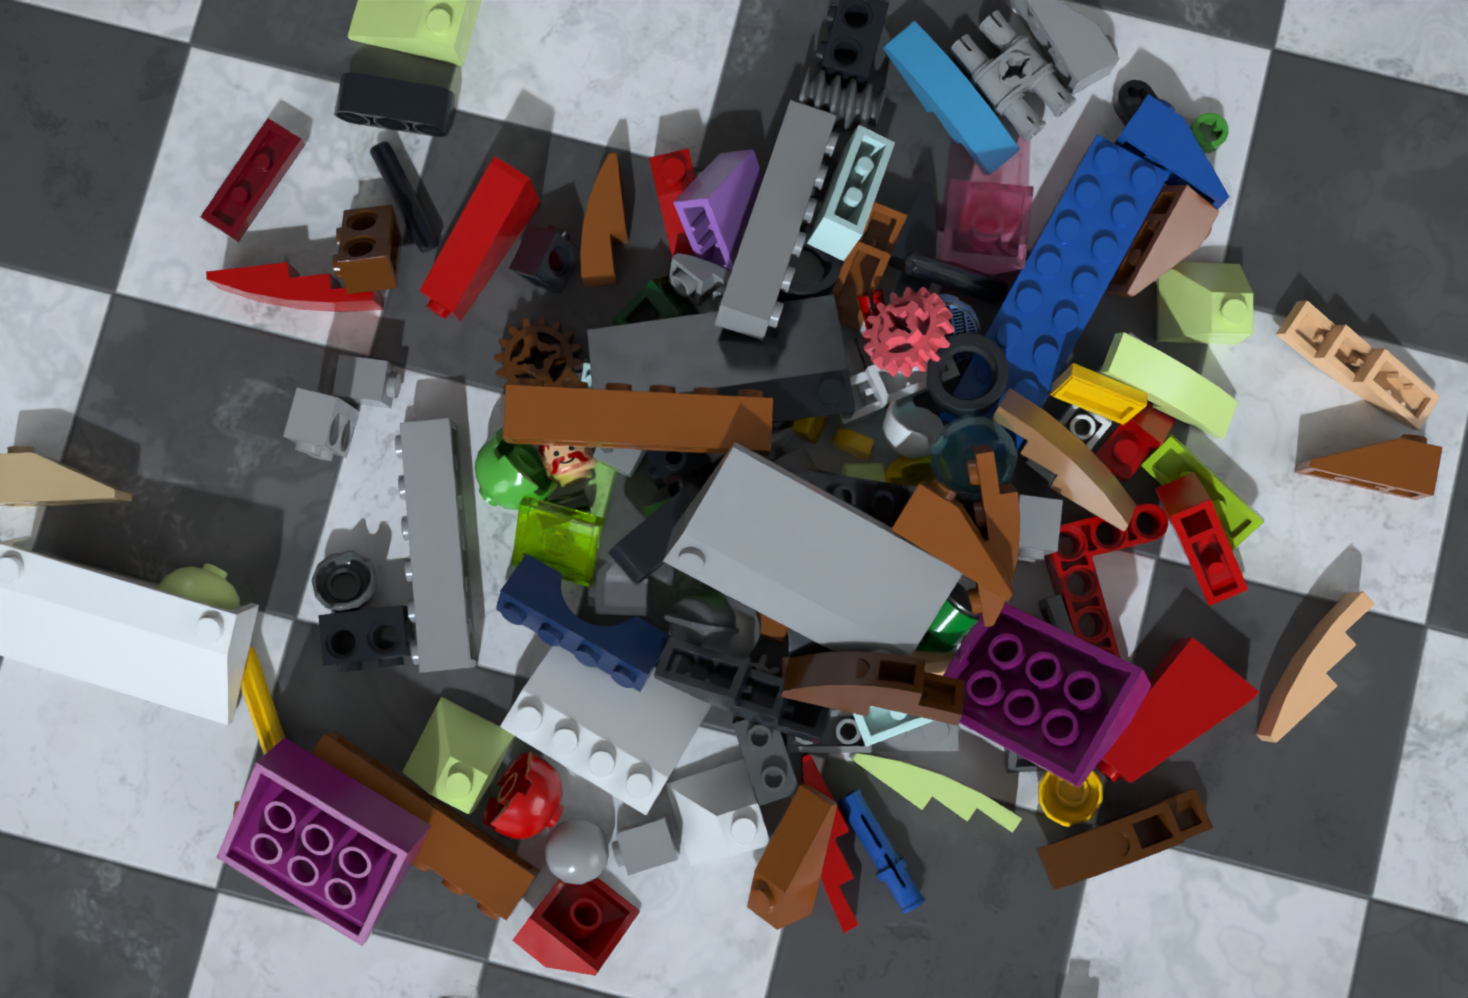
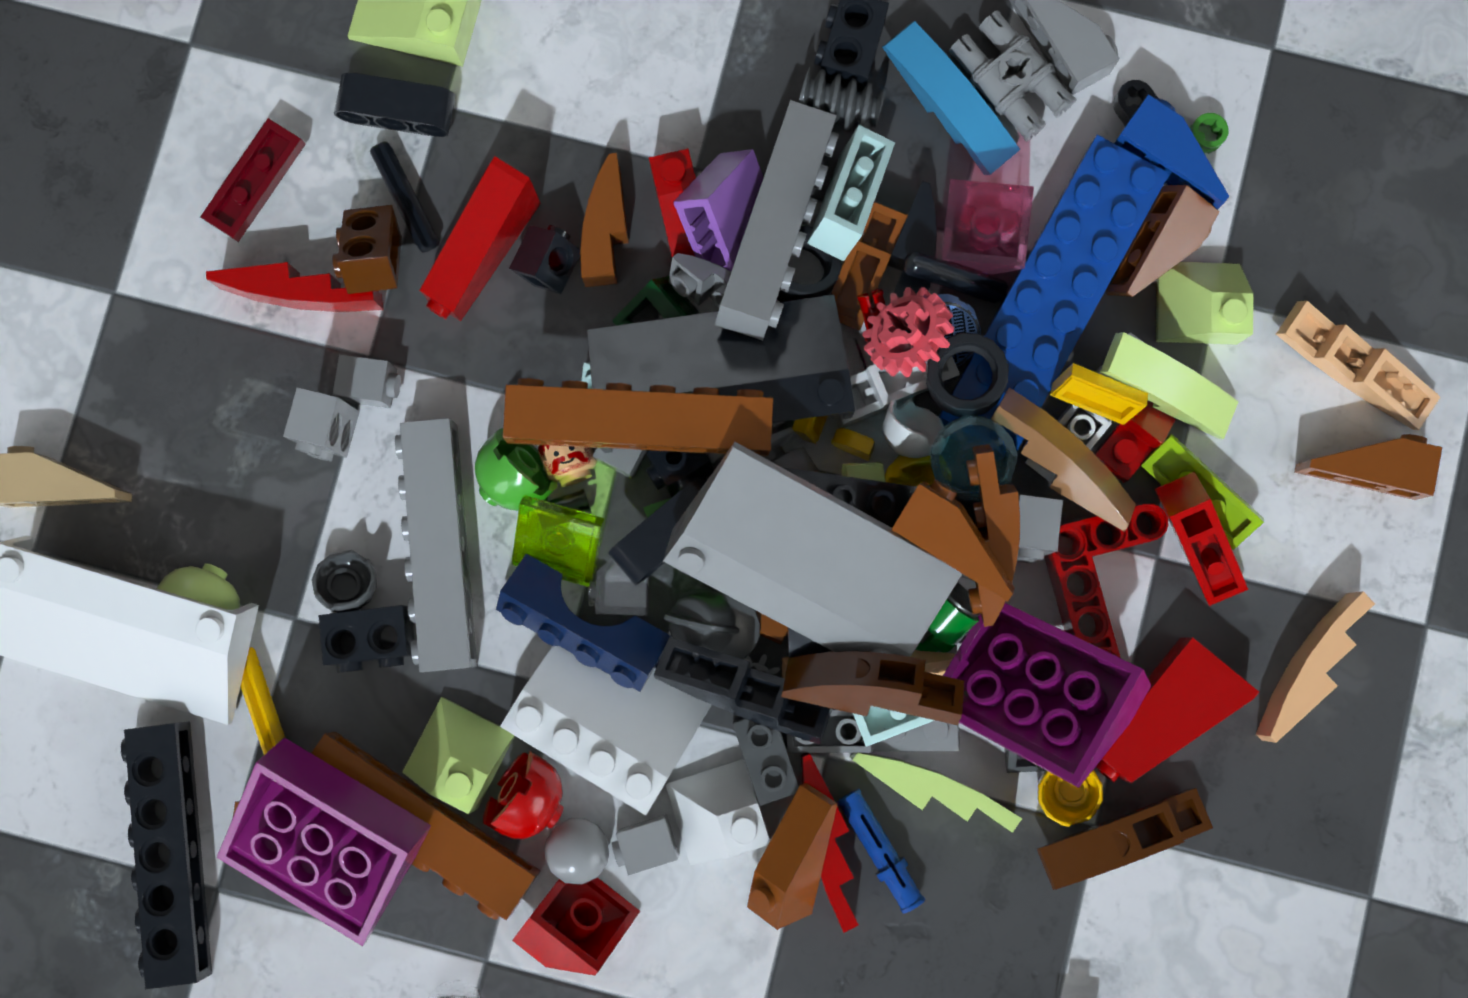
(183, 873): none -> black brick
(554, 355): reddish brown gear -> none
(1055, 613): dark grey tile -> none

